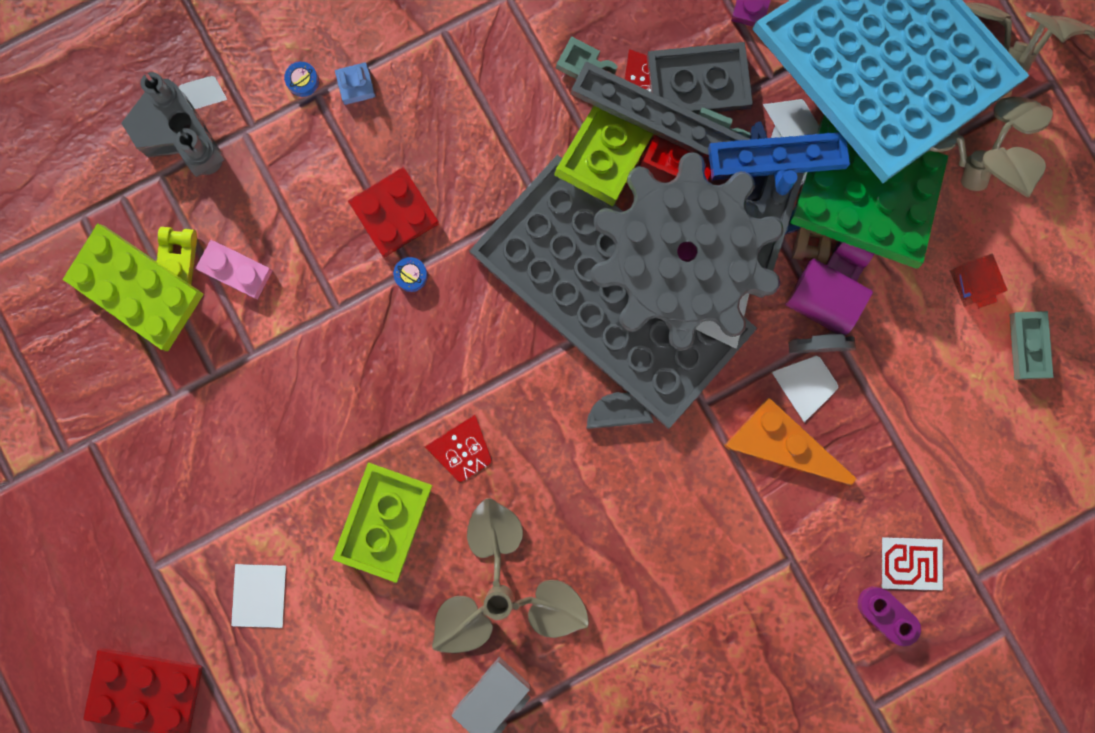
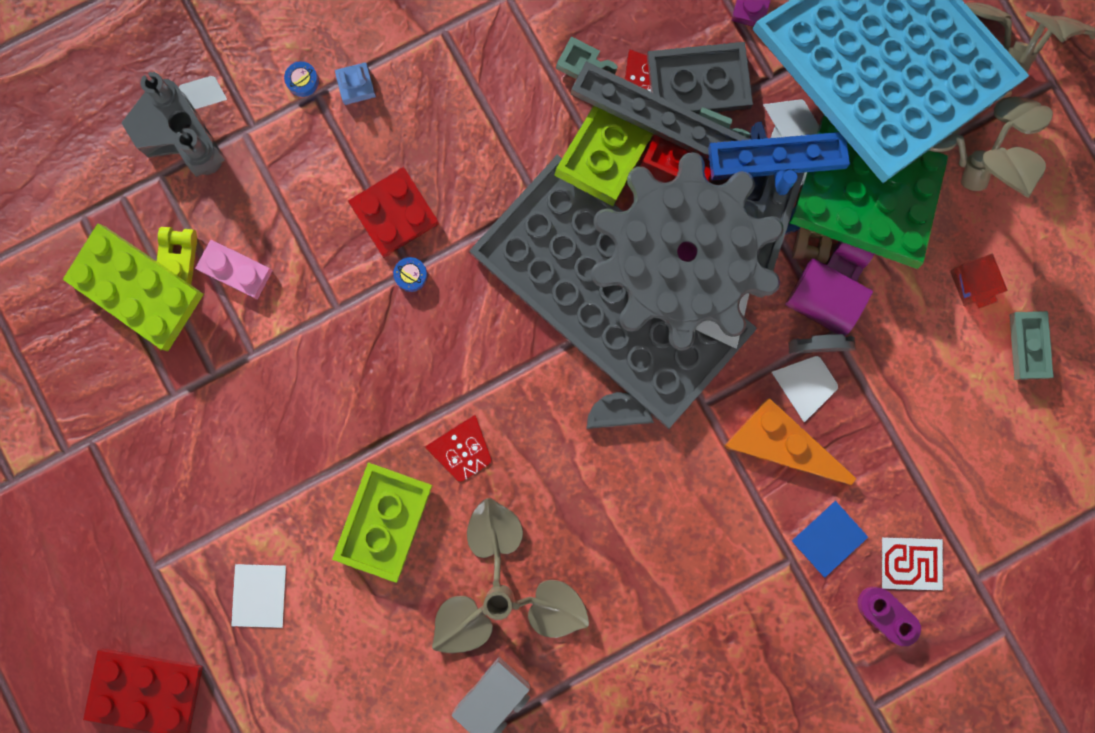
(829, 539): none -> blue sticker

